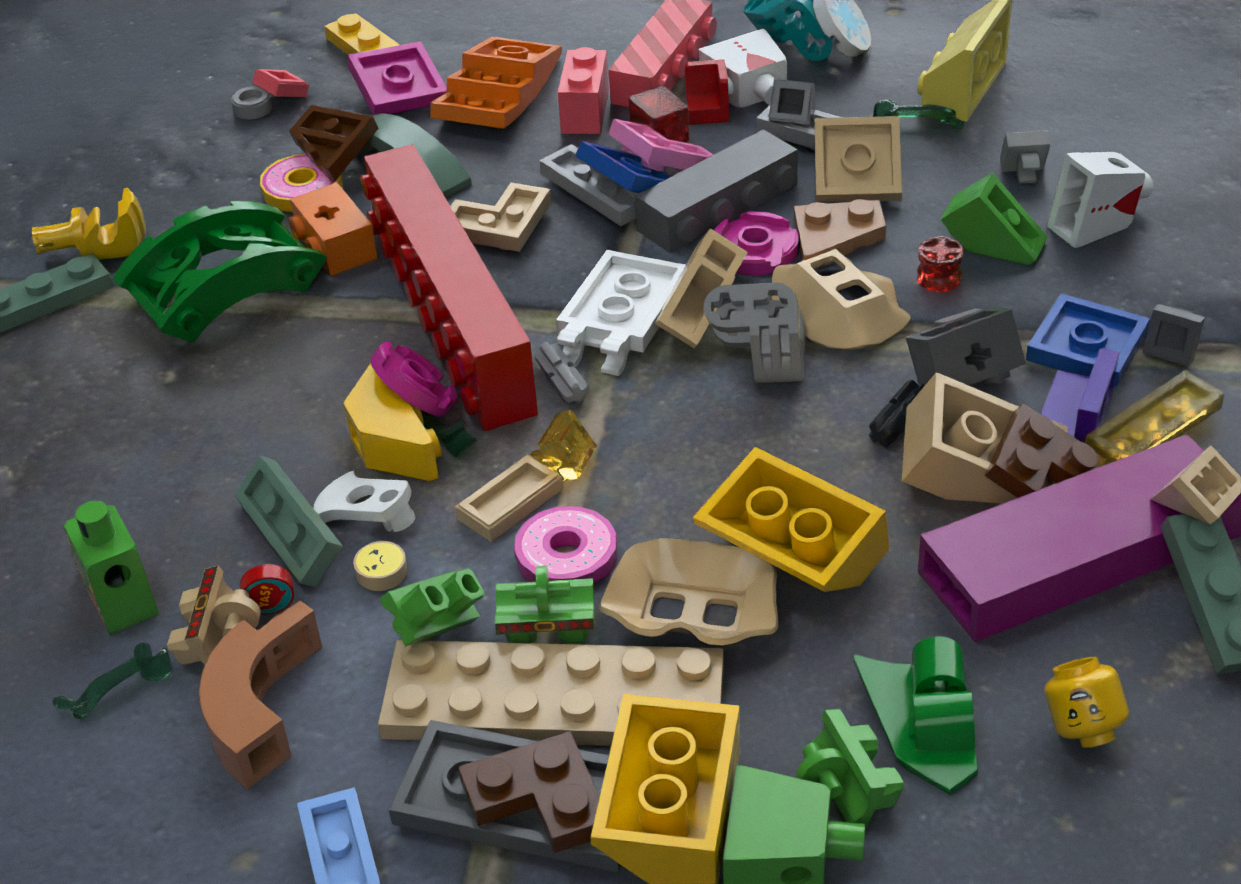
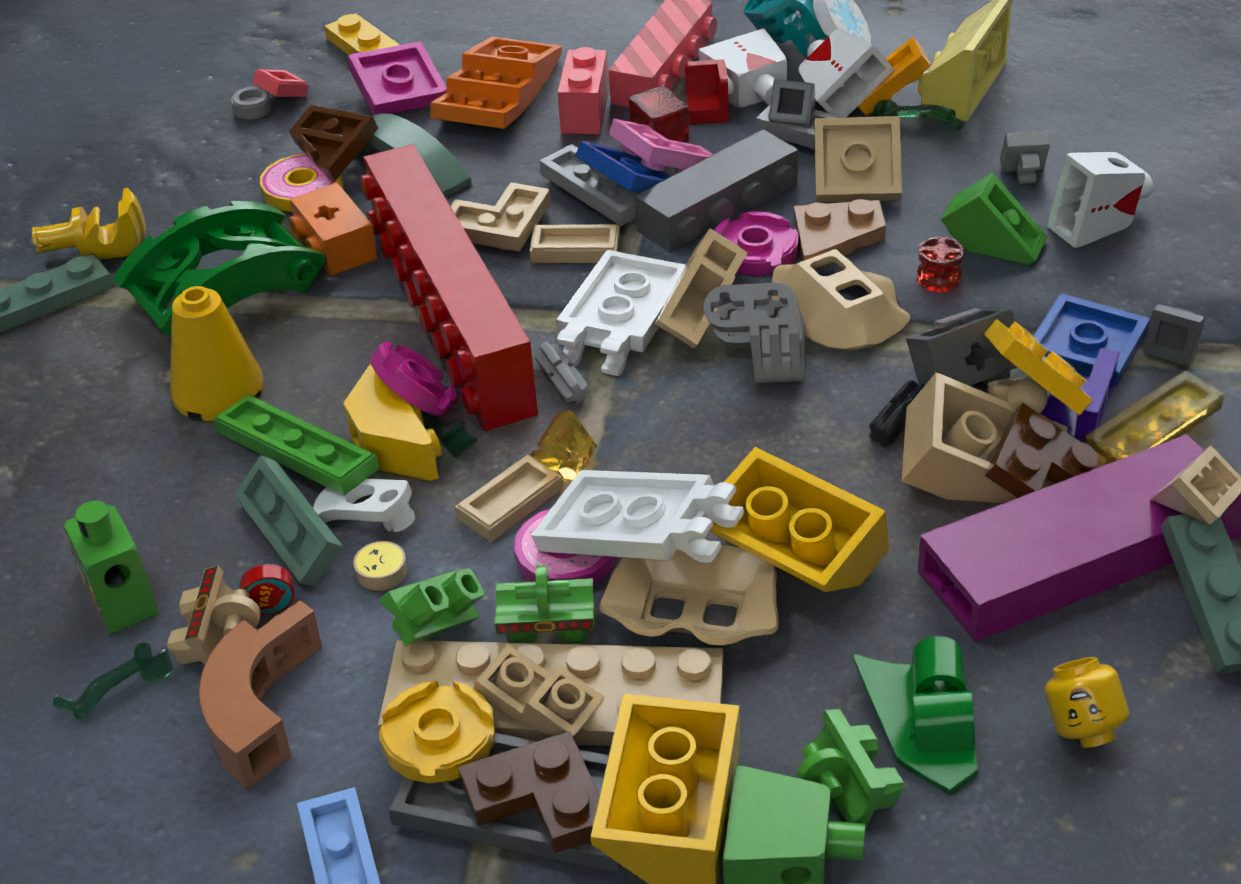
(209, 356): none -> yellow cone
(297, 444): none -> bright green tile
(436, 730): none -> yellow tile
(536, 697): none -> tan slope
(573, 243): none -> tan tile
(638, 515): none -> white tile
(843, 71): none -> white torso
(909, 66): none -> light orange plate
(1019, 391): none -> tan plate
(1050, 371): none -> yellow plate

